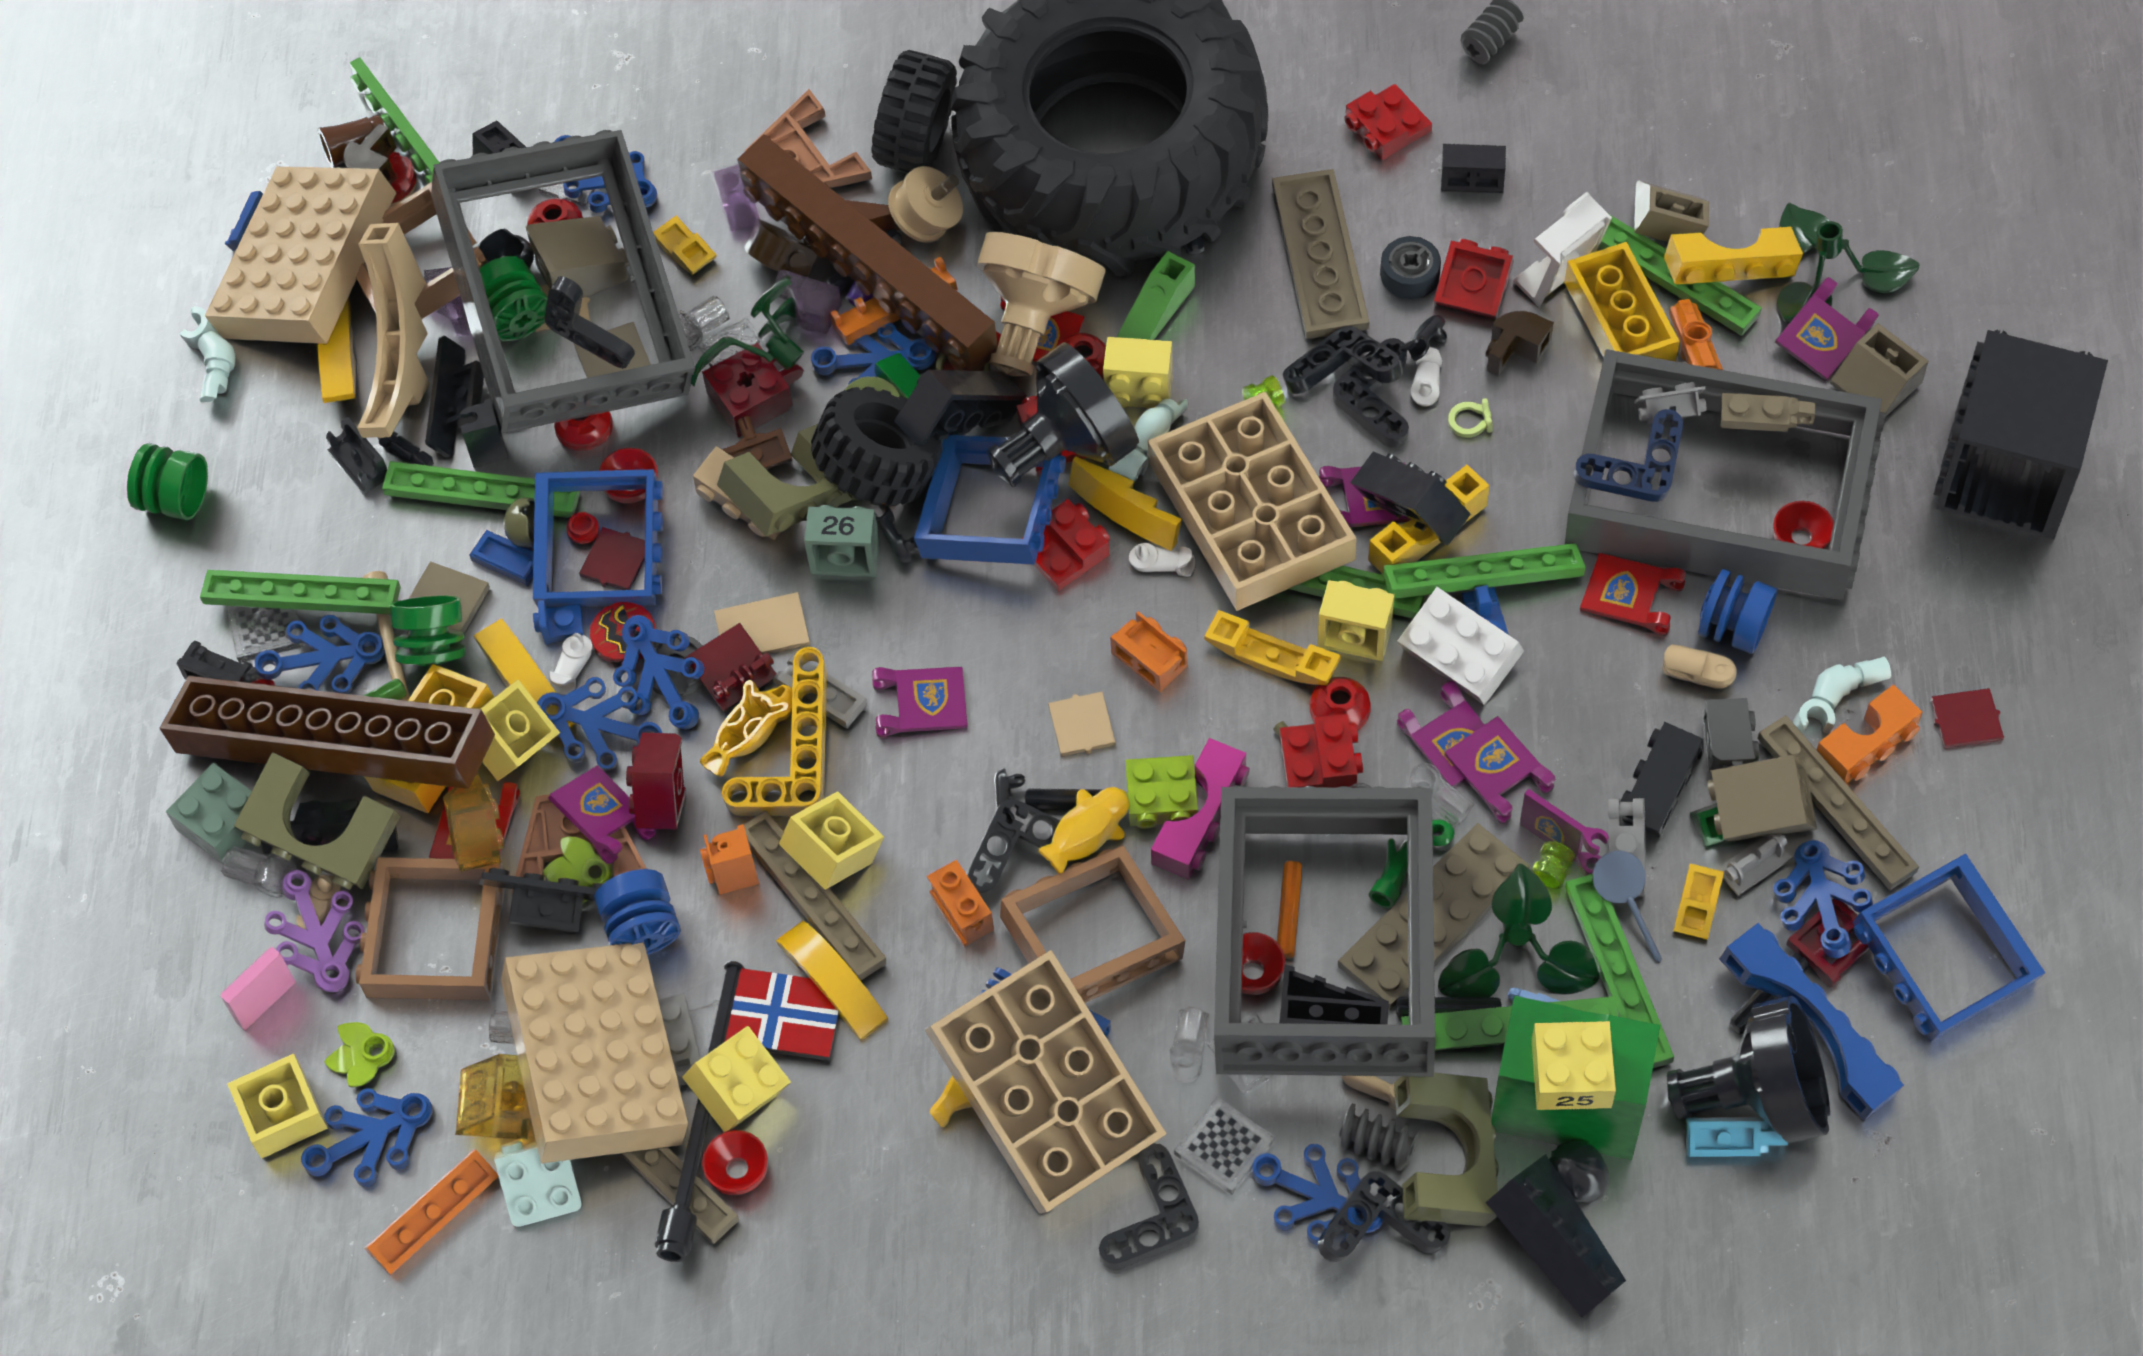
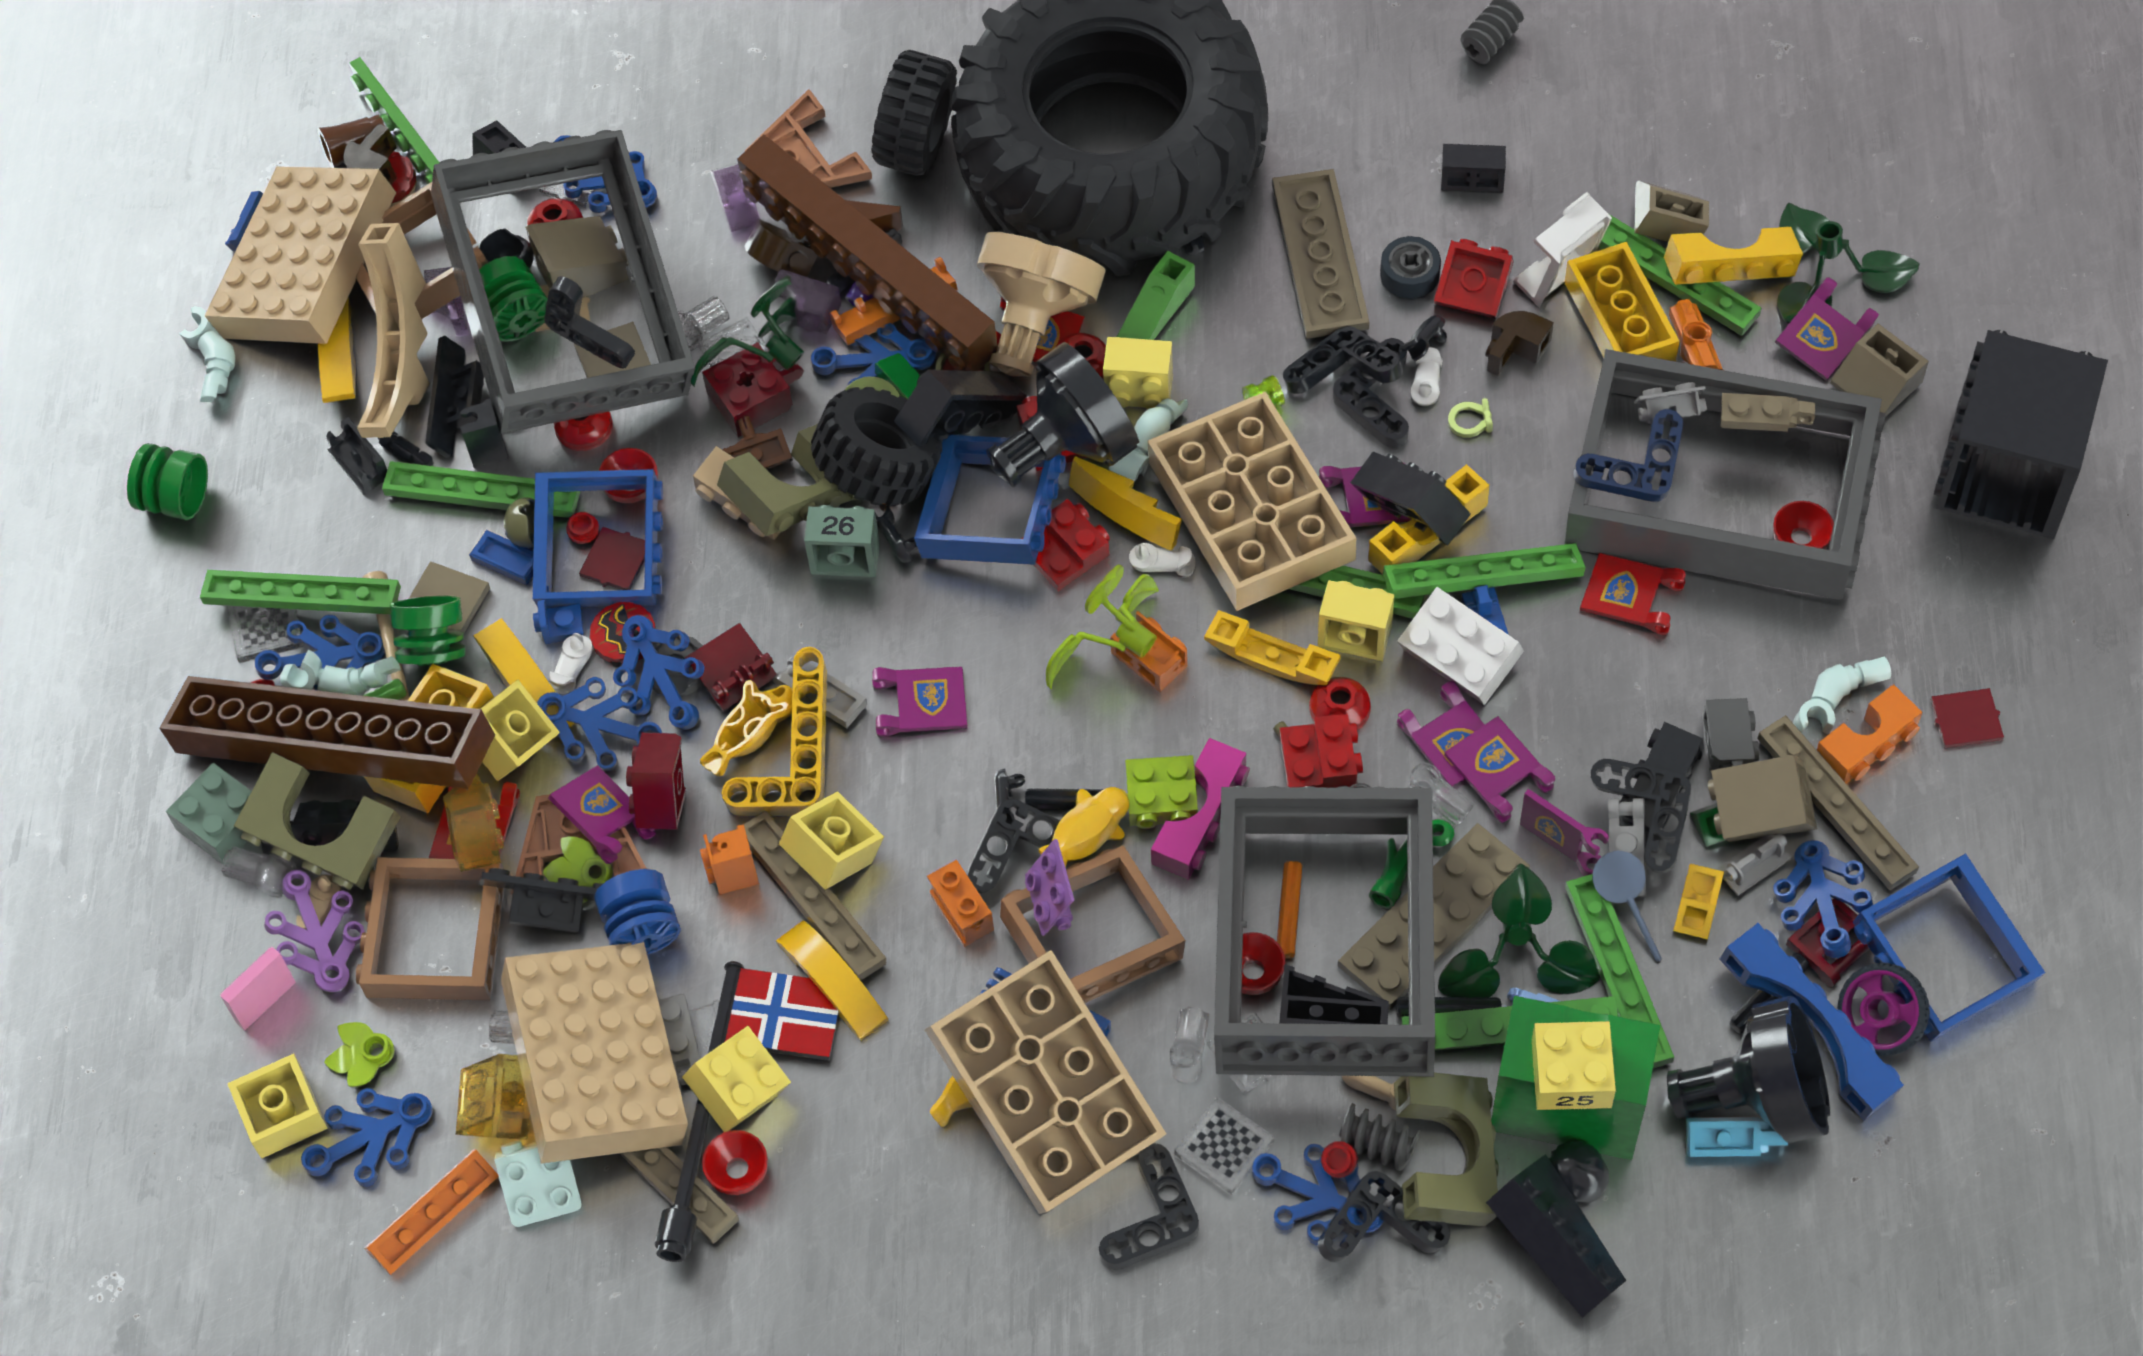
(204, 663): black hinge -> none
(336, 679): none -> light aqua piece
(683, 246): yellow slope -> none
(771, 623): tan piece -> none
(926, 204): tan wheel -> none
(1050, 890): none -> medium lavender hinge
(1081, 724): tan piece -> none
(1131, 632): none -> lime plant
(1339, 1159): none -> red plate
(1386, 121): red plate -> none
(1553, 862): clear neon green wheel -> none
(1655, 793): none -> black beam
(1699, 666): tan arm -> none
(1737, 611): blue wheel -> none
(1914, 1013): none -> magenta wheel

